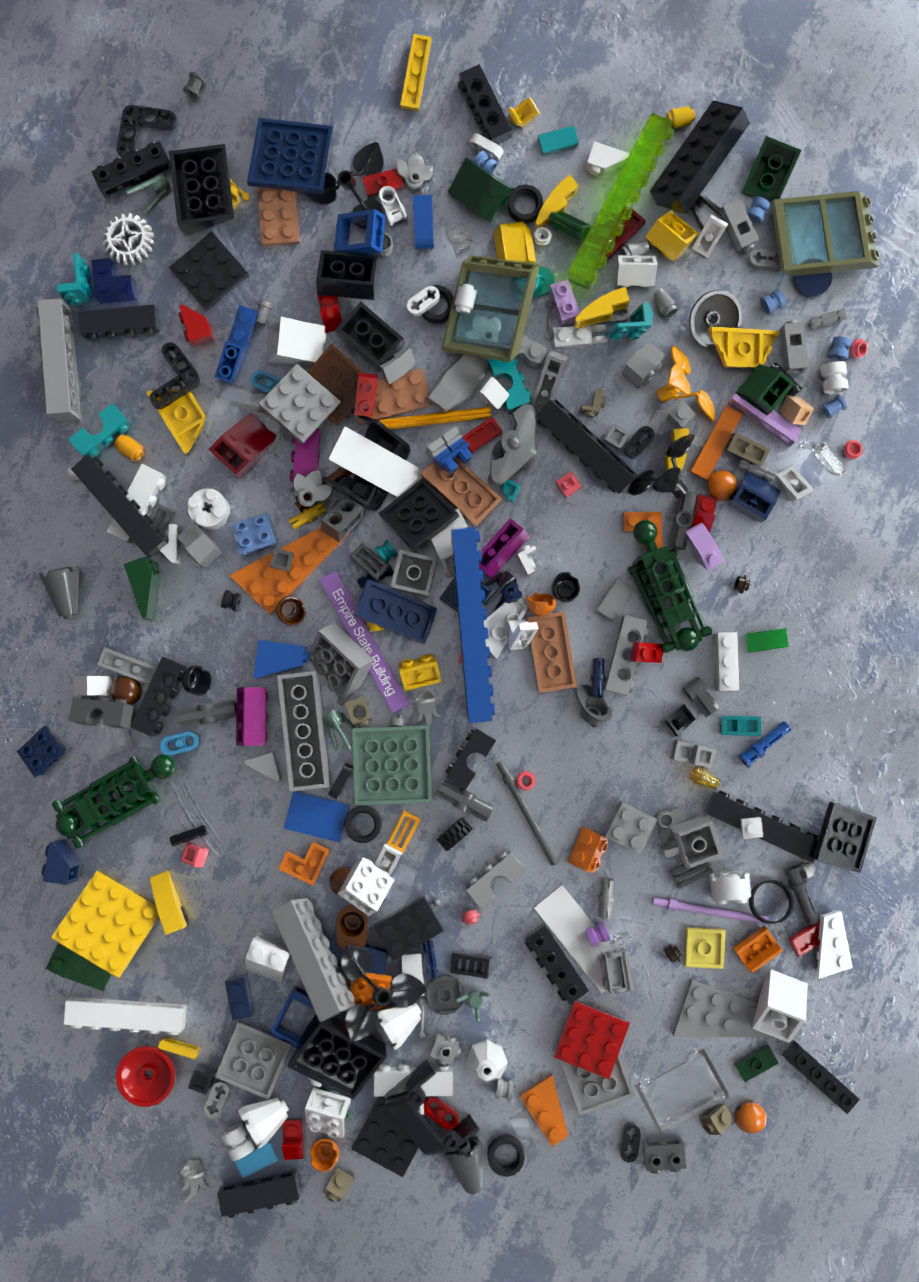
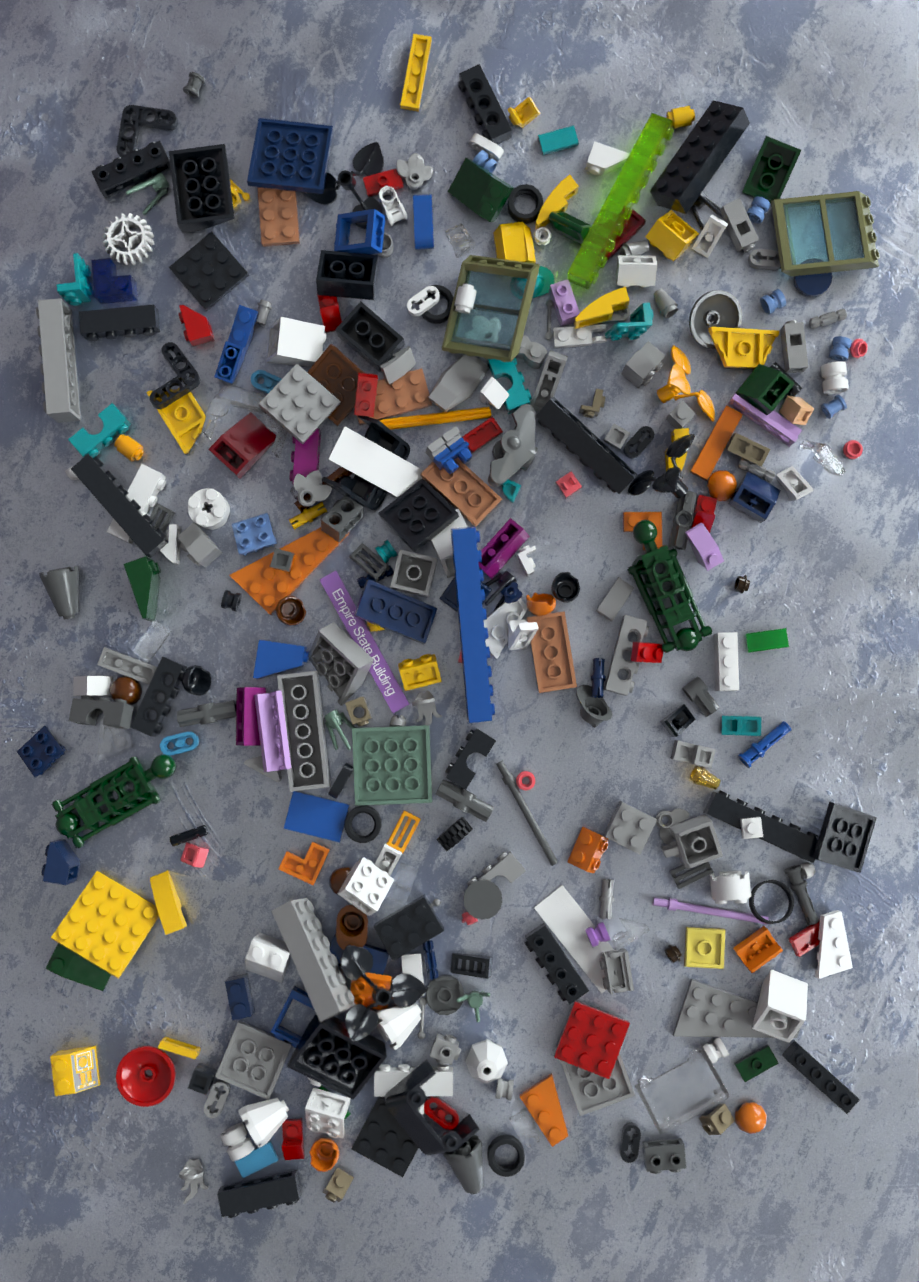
(74, 1070): none -> yellow slope
(125, 1015): white brick -> none
(152, 641): none -> clear tile
(272, 731): none -> lavender fence
(482, 899): none -> dark grey tile
(711, 1051): none -> white wheel

